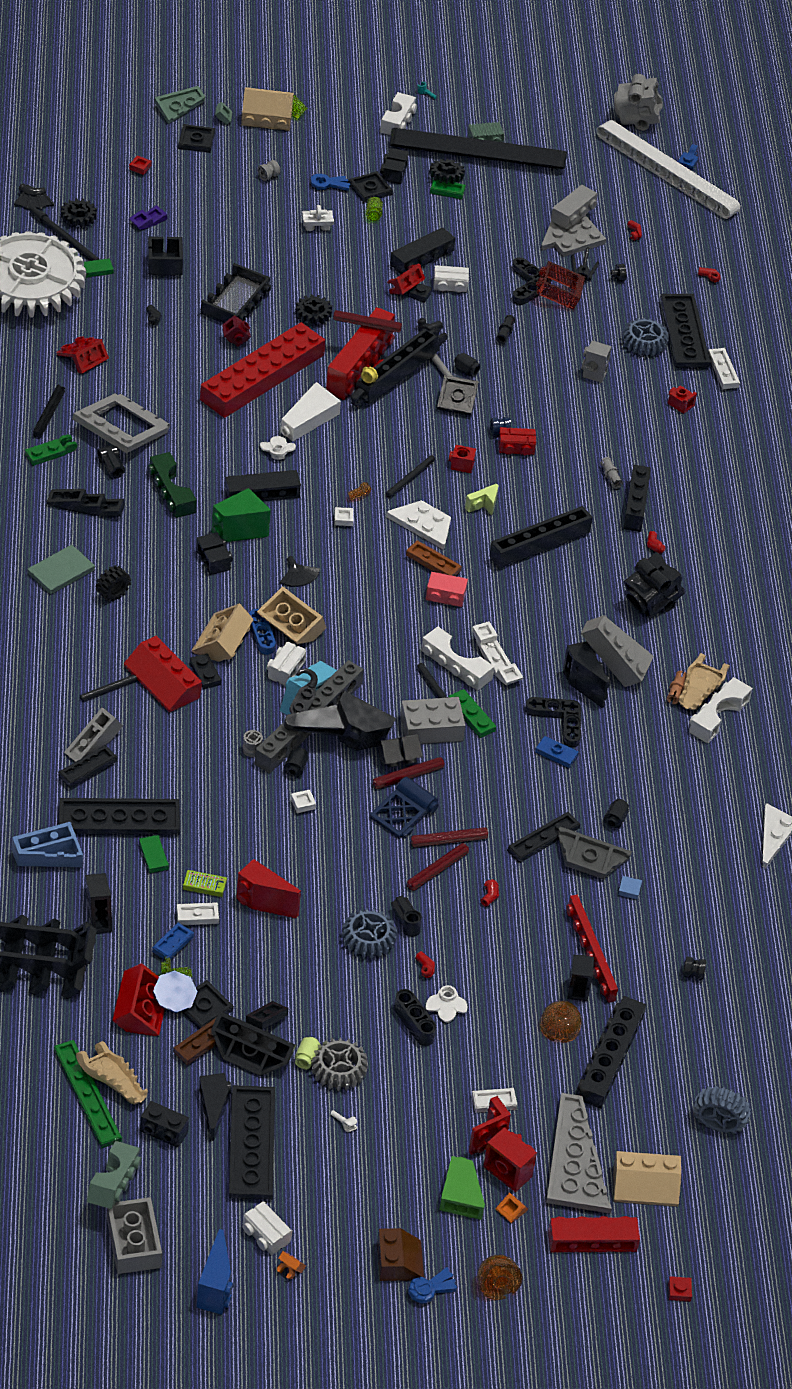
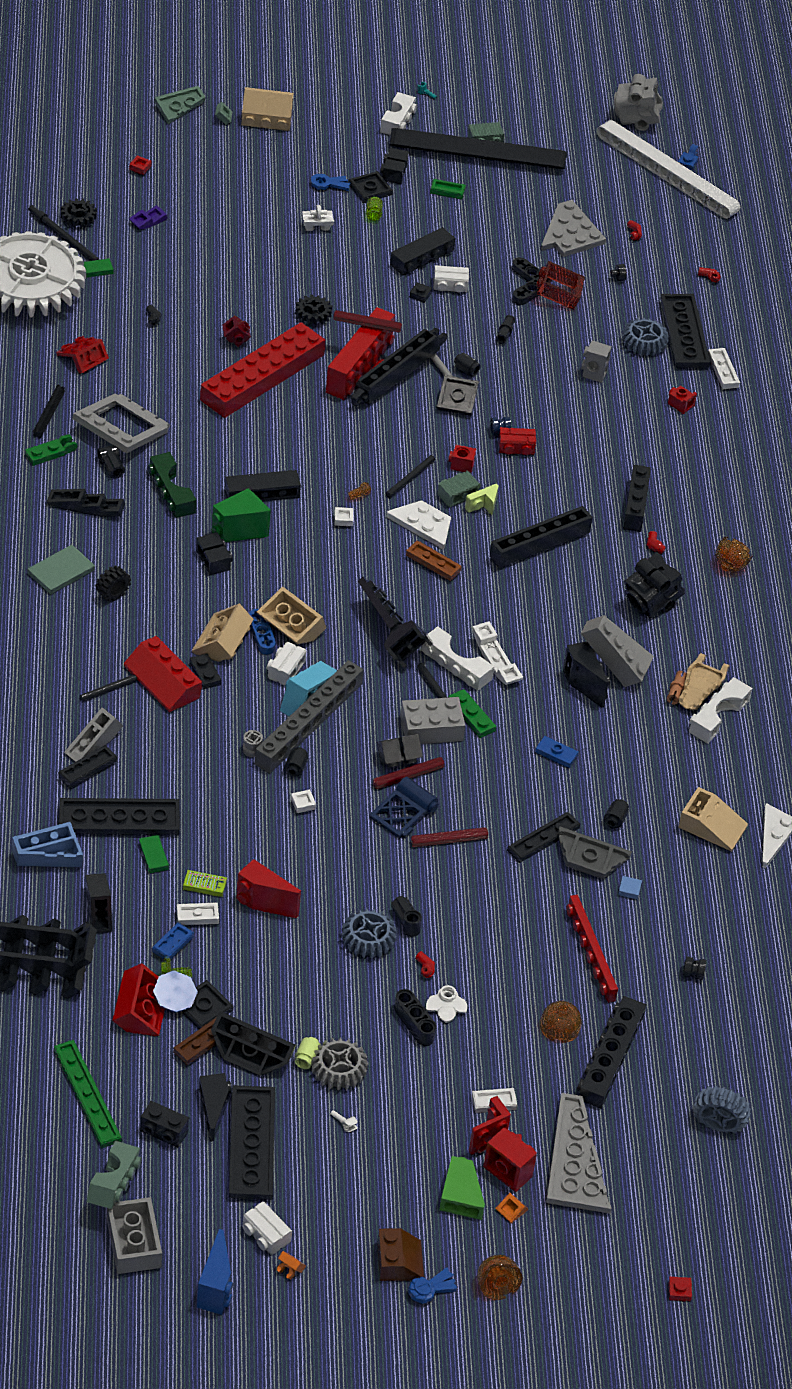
(33, 196): black arm -> none
(112, 1071): tan animal -> none
(165, 262): black piece -> none
(196, 138): black tile -> none
(238, 294): black window -> none
(267, 1015): black plate -> none
(268, 170): light grey wheel -> none
(277, 447): white plate -> none
(298, 107): clear neon green bracket -> none
(299, 574): black hand -> none
(310, 412): white slope -> none
(351, 720): black slope -> none
(369, 375): light yellow plate -> none
(404, 637): none -> black hinge
(407, 280): red hinge -> none
(423, 325): black arm -> none
(438, 866): dark red axle -> none
(446, 589): coral brick -> none
(447, 171): black gear -> none
(457, 488): none -> sand green brick
(493, 892): red arm -> none
(567, 715): black beam -> none
(574, 206): light grey brick -> none
(580, 977): black piece -> none
(584, 269): black plant -> none
(594, 1234): red brick -> none
(611, 472): light grey pin -> none
(647, 1178): tan slope -> none
(712, 820): none -> tan slope
(732, 555): none -> clear orange cylinder

